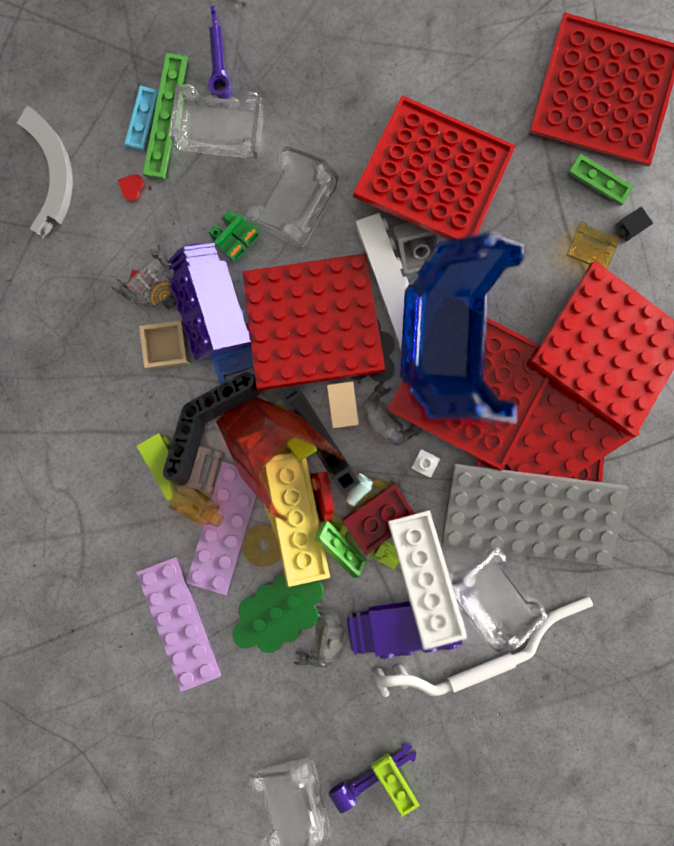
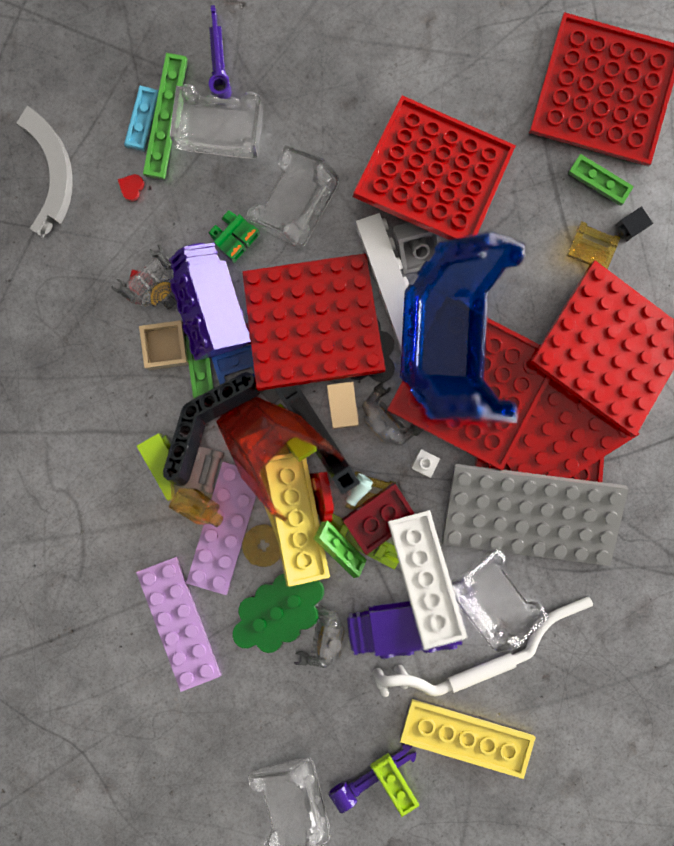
(200, 373): none -> bright green plate
(467, 738): none -> light yellow plate

